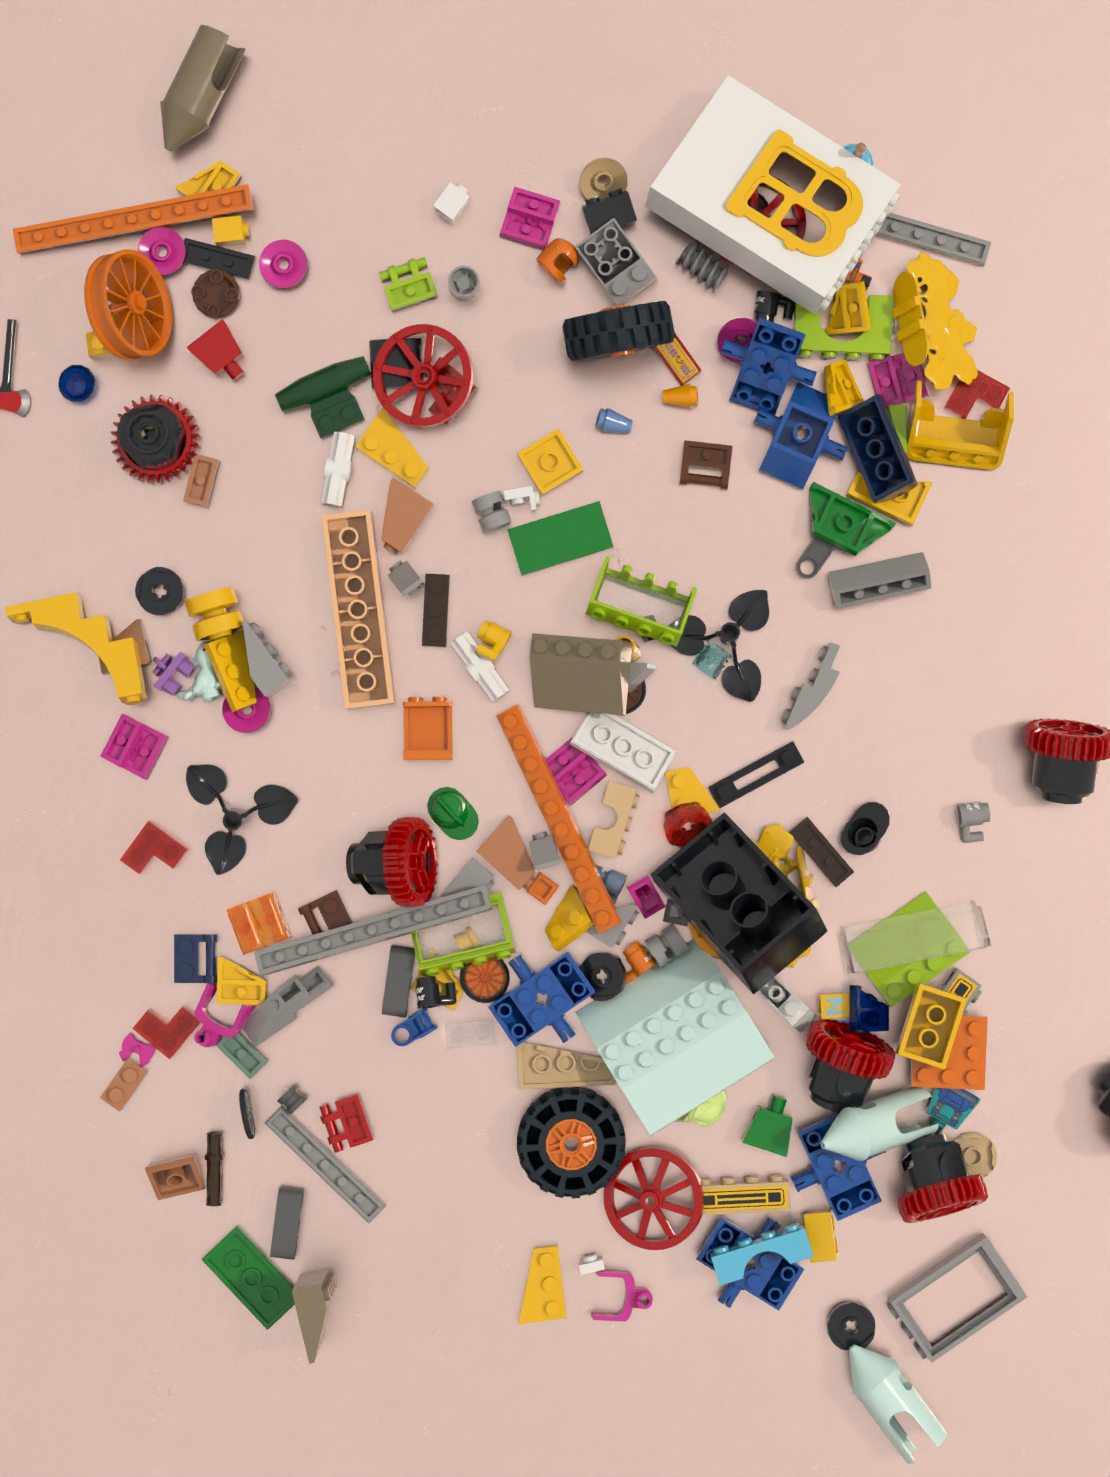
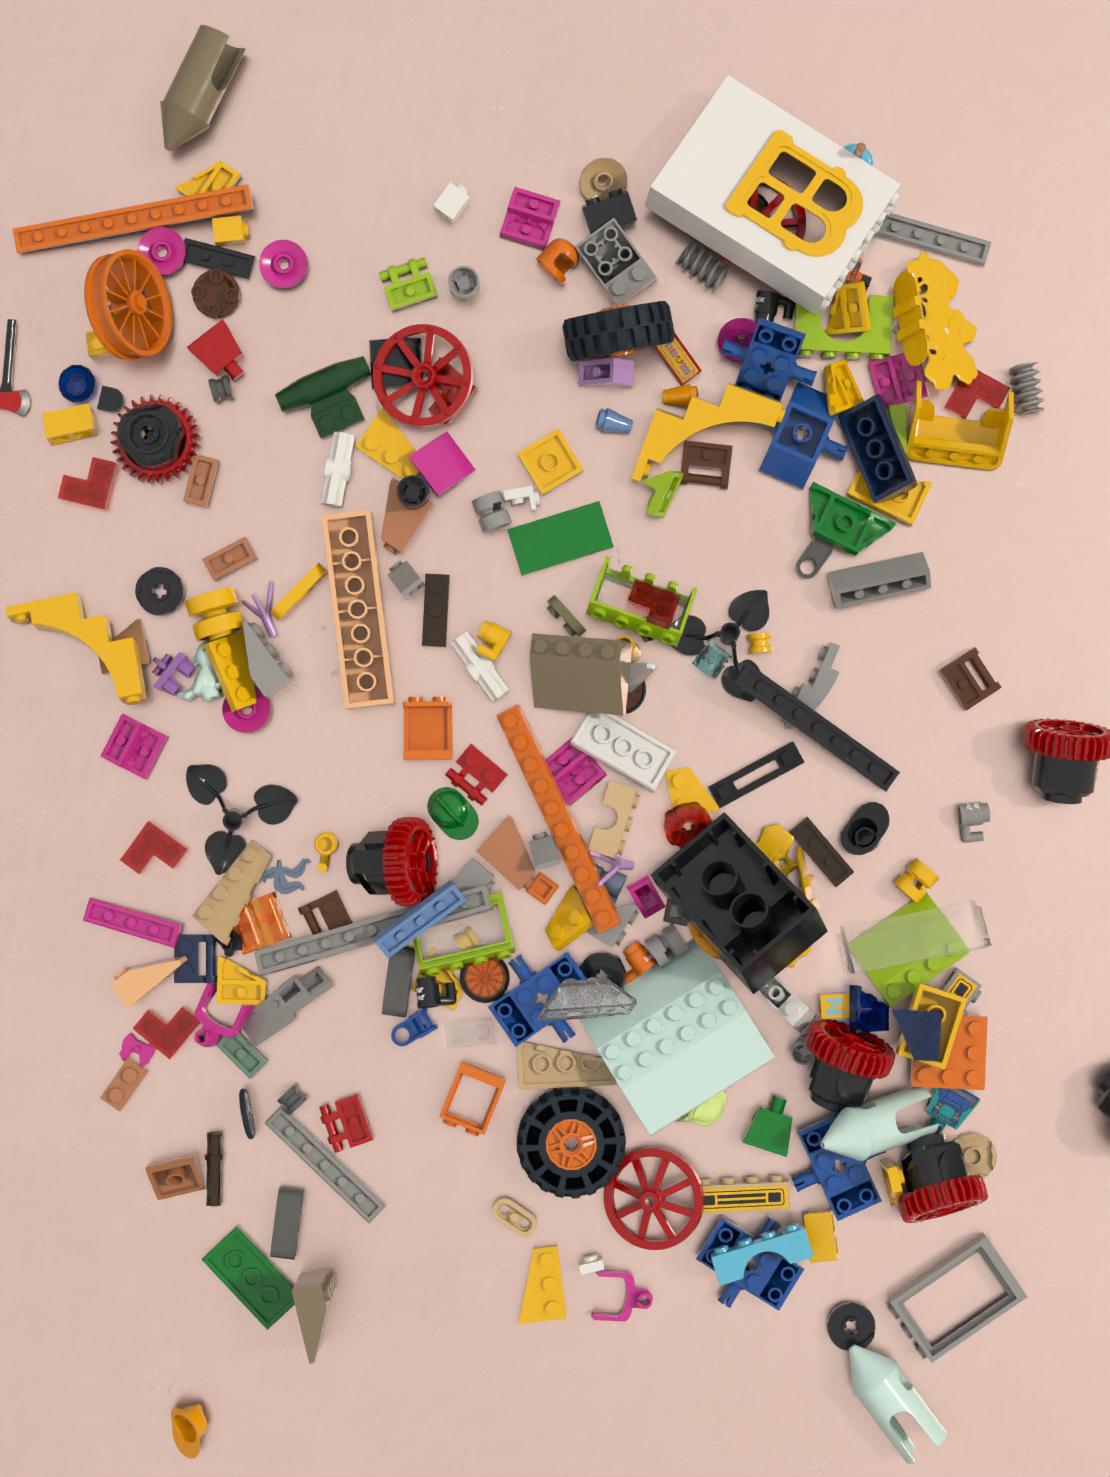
(69, 424): none -> yellow hinge
(94, 490): none -> clear red plate
(110, 400): none -> black tile
(132, 922): none -> dark pink tile
(141, 979): none -> light nougat slope
(188, 1428): none -> light orange piece
(220, 388): none -> dark grey wheel
(225, 902): none -> tan wing
(229, 558): none -> nougat plate
(235, 944): none -> black plate
(264, 614): none -> lavender plant
(280, 881): none -> sand blue piece
(298, 592): none -> yellow beam
(326, 845): none -> yellow piece
(413, 492): none -> black wheel
(419, 919): none -> medium blue plate
(442, 463): none -> dark pink slope
(481, 769): none -> red plate
(484, 1076): none -> orange window
(514, 1216): none -> tan plate
(571, 624): none -> olive plate
(587, 1000): none -> clear wedge
(606, 372): none -> lavender slope
(617, 864): none -> lavender plant
(660, 601): none -> clear red plate
(665, 487): none -> lime slope
(670, 429): none -> yellow arch
(759, 643): none -> yellow wheel
(801, 1054): none -> light grey wheel
(816, 726): none -> black plate
(893, 1179): none -> yellow wing
(920, 872): none -> yellow wheel
(921, 1032): none -> clear blue wing
(964, 684): none -> reddish brown plate
(1026, 388): none -> light grey piece

